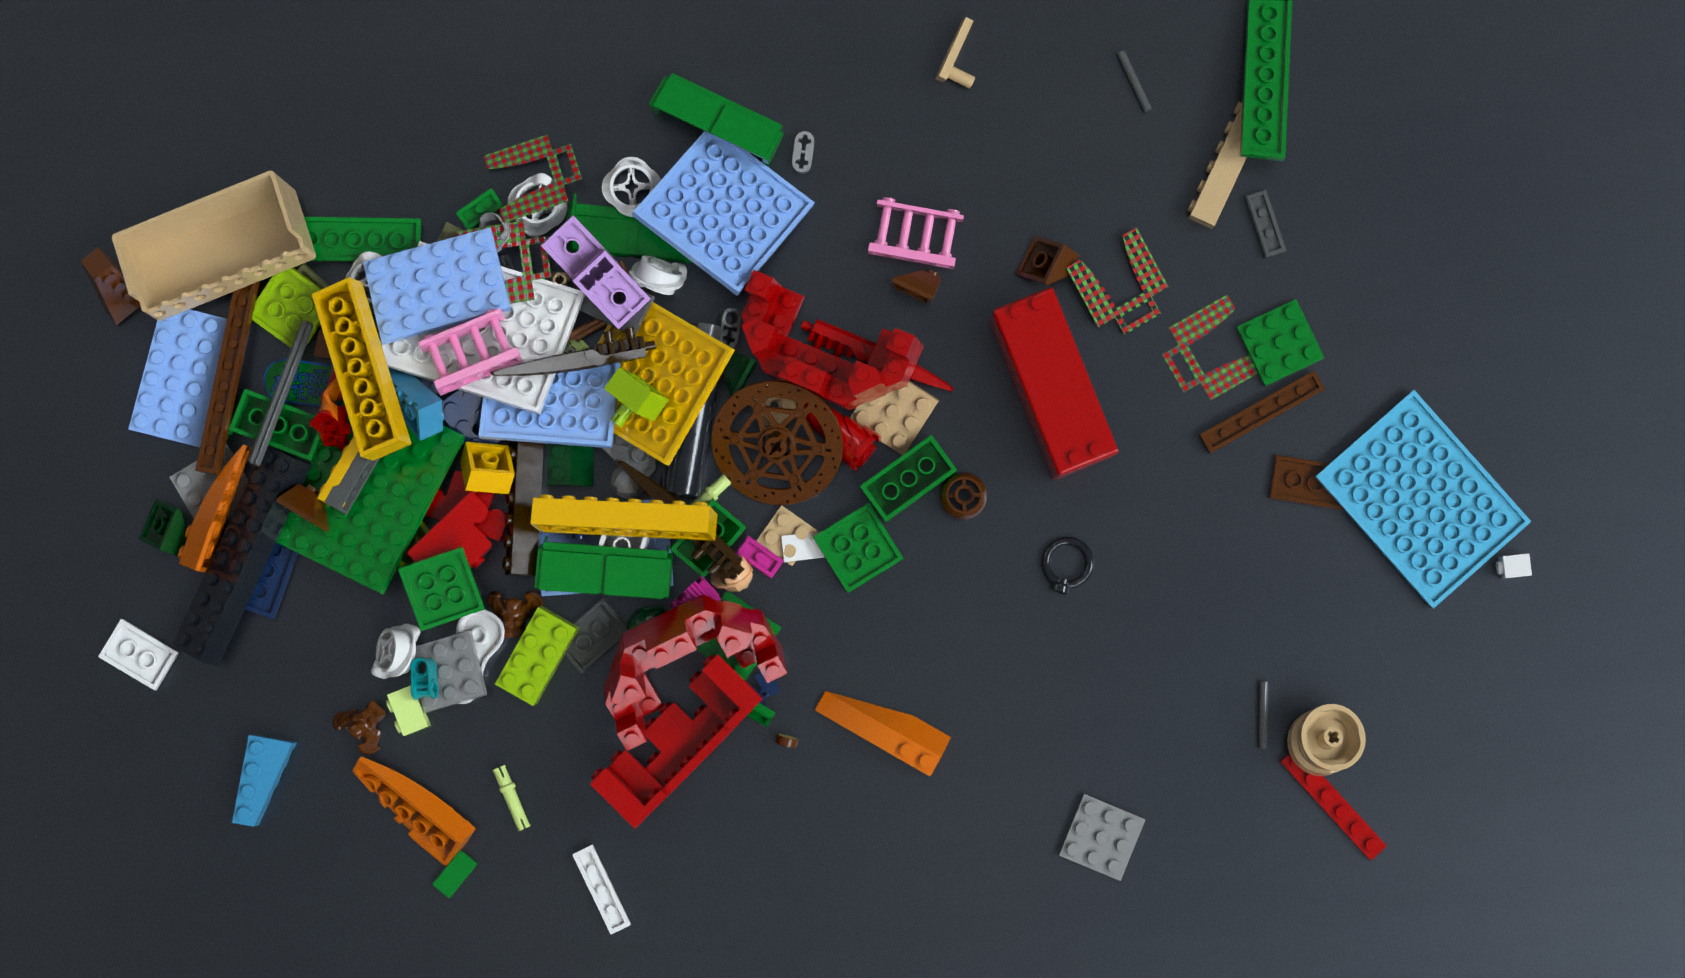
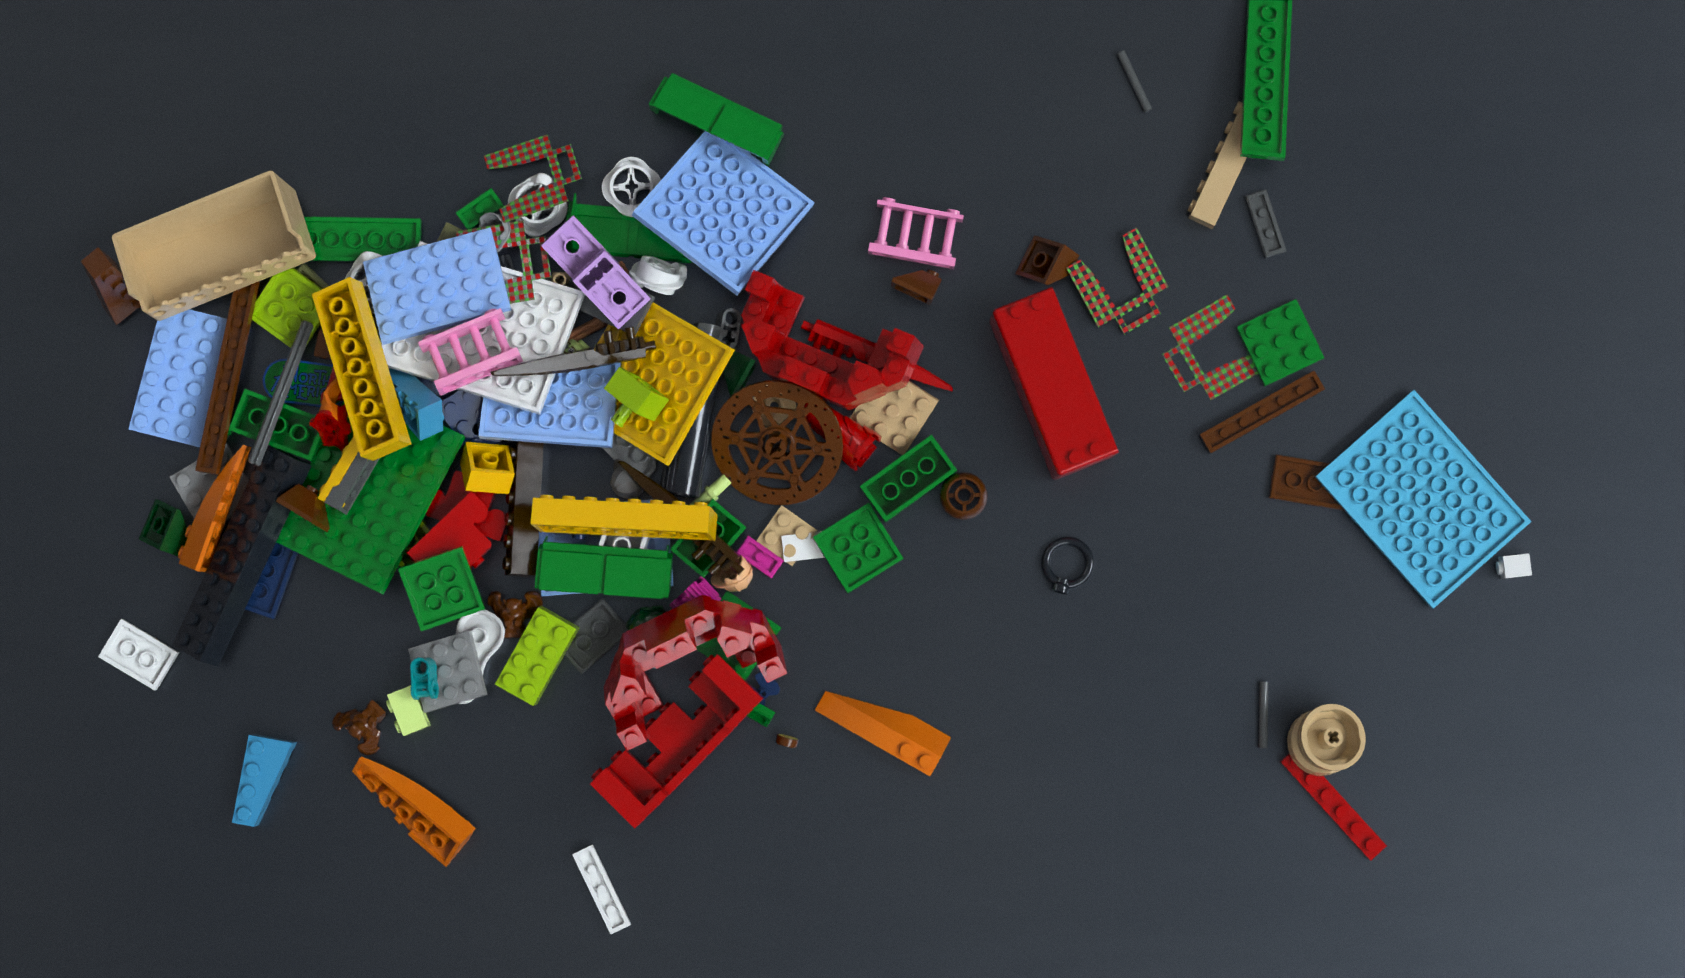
(395, 651): white piece -> none
(455, 873): green tile -> none
(508, 790): yellowish green pin -> none
(570, 466): dark green slope -> none
(798, 151): light grey beam -> none
(947, 69): tan piece -> none
(1102, 837): light grey plate -> none

